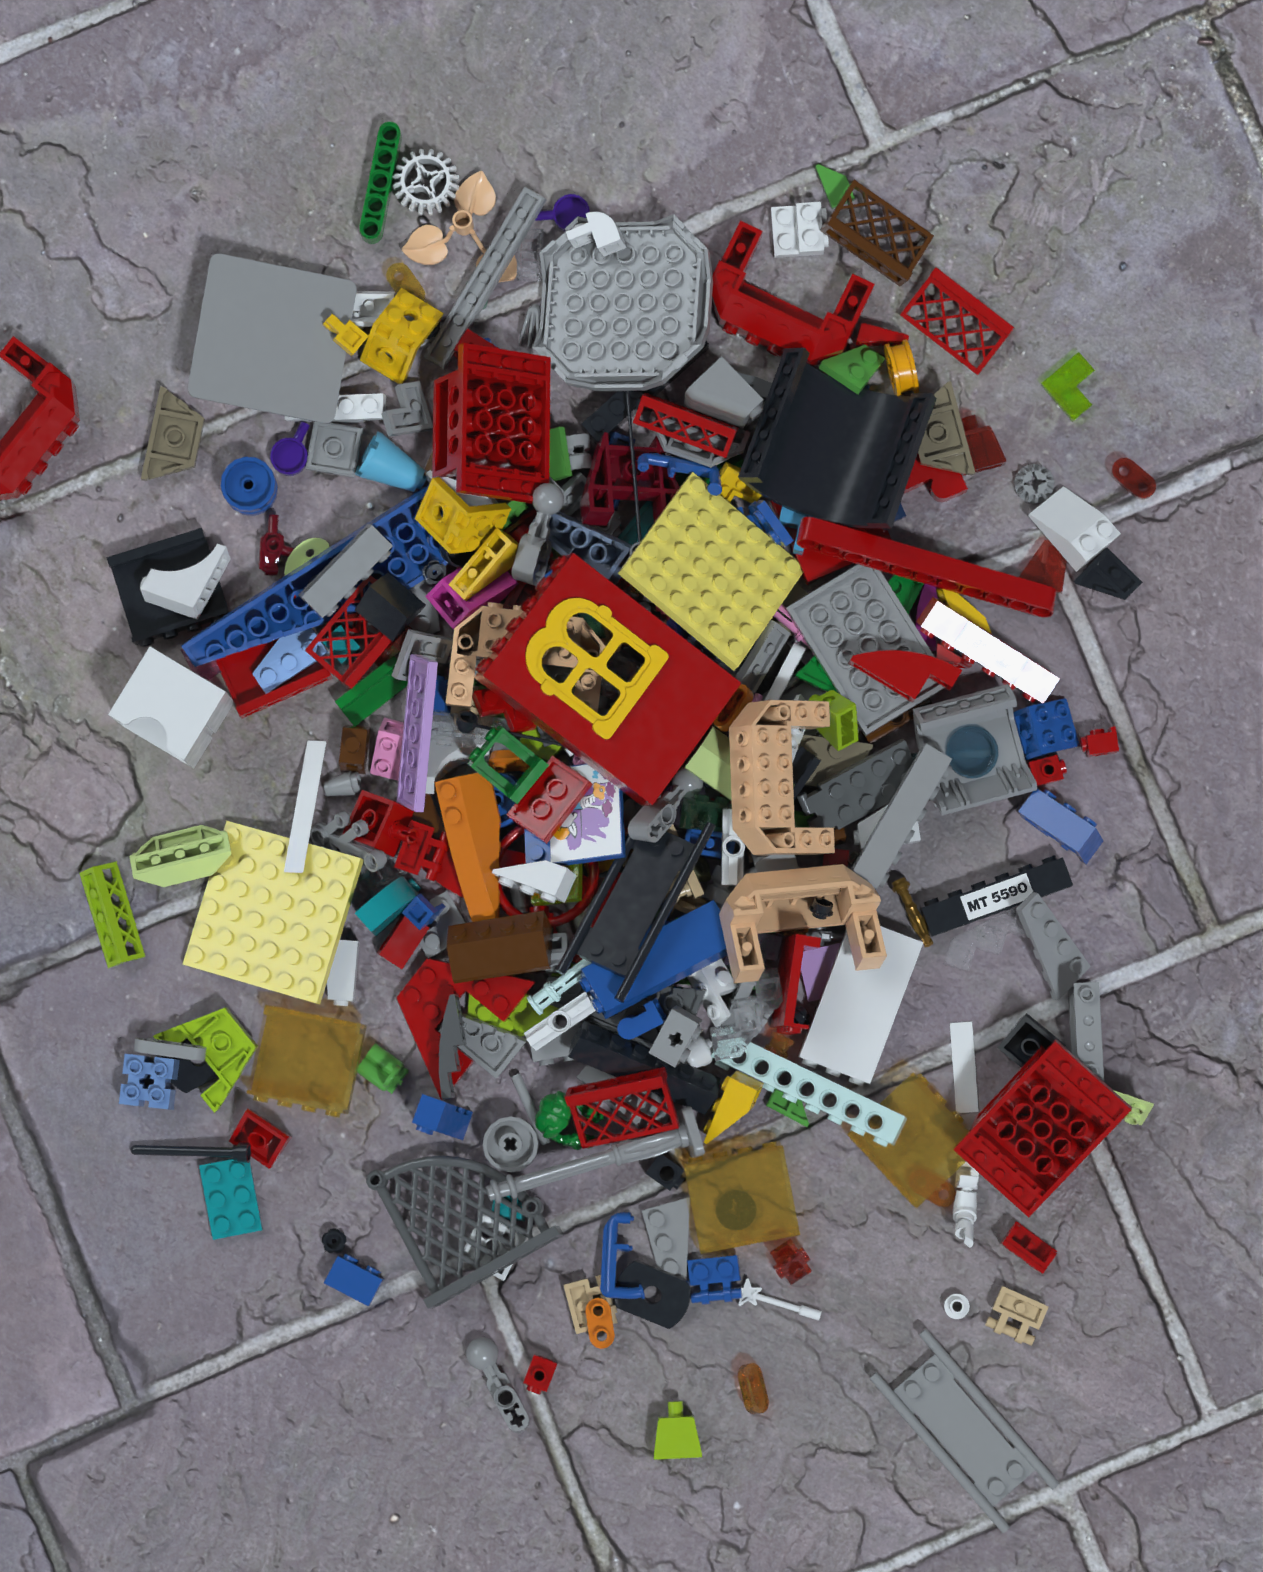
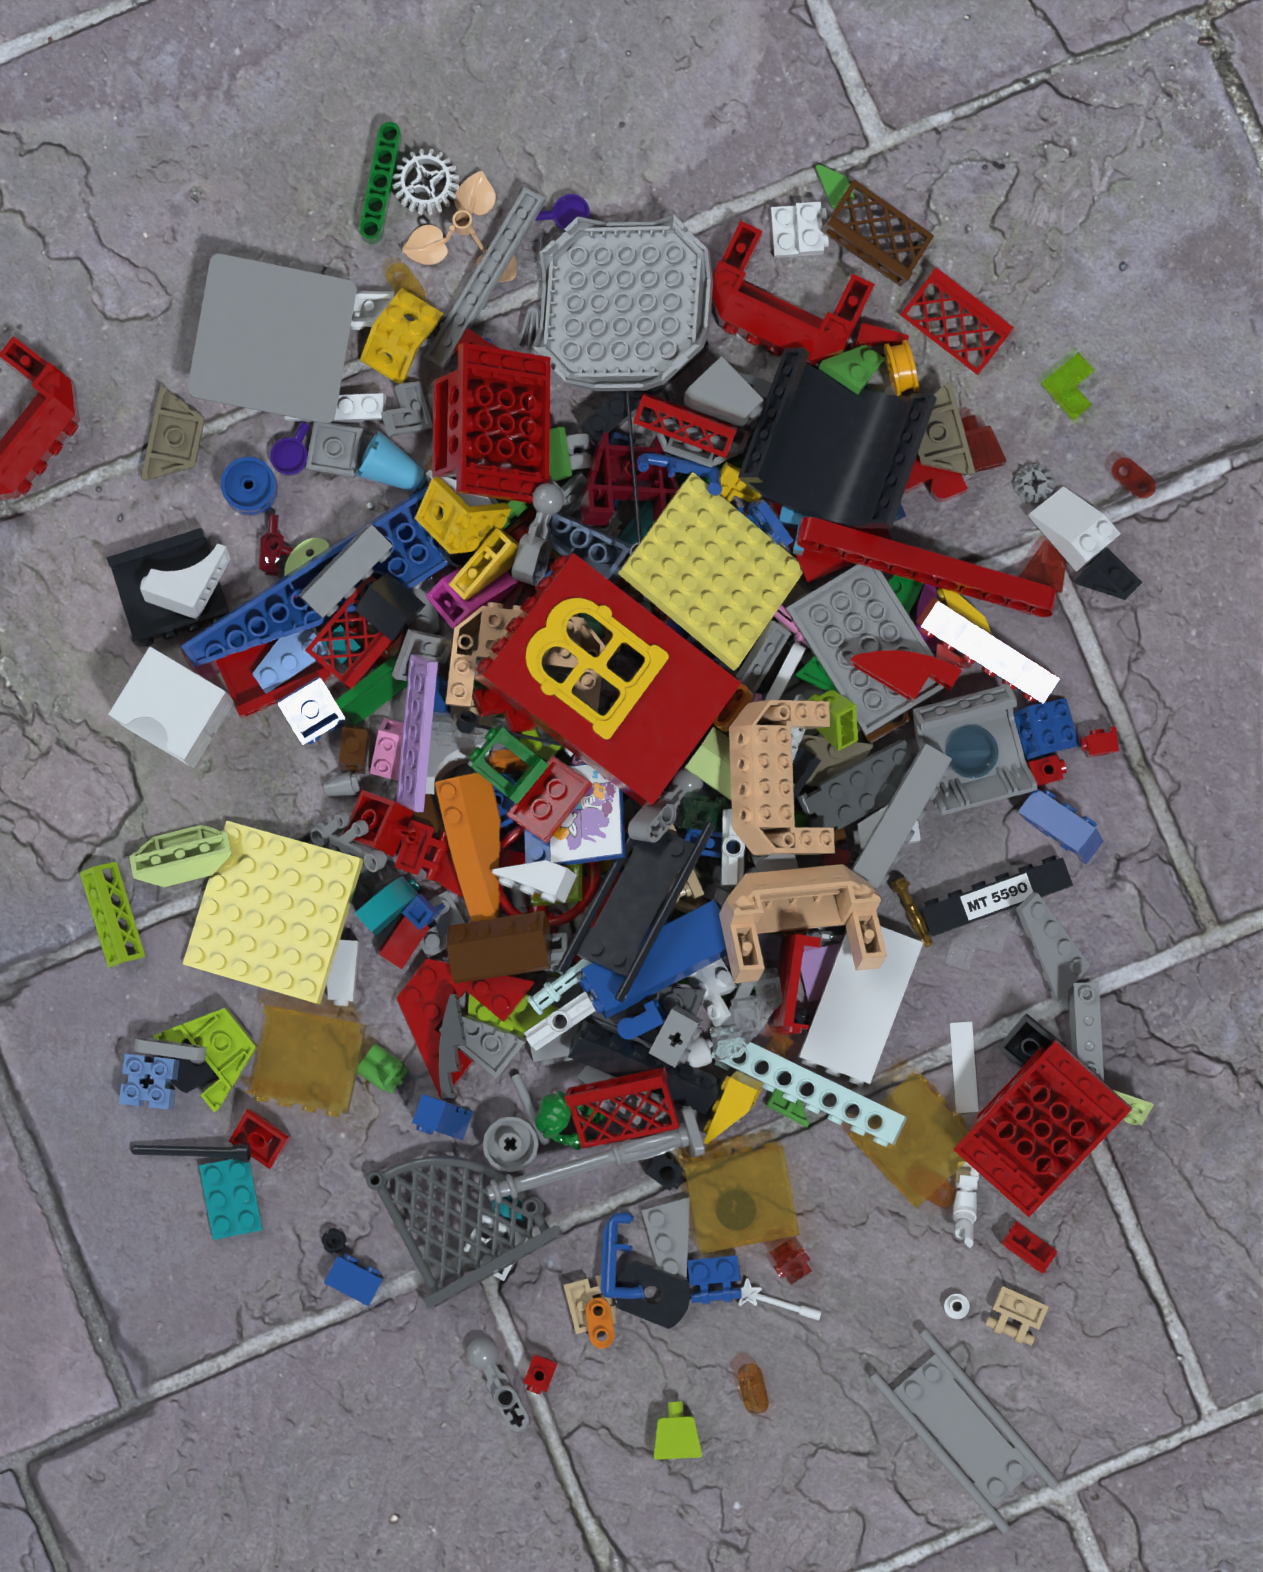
(305, 807): white sticker -> none
(311, 711): none -> plate
(348, 336): yellow plate -> none
(428, 569): black plate -> none
(598, 229): white brick -> none
(821, 908): black plate -> none

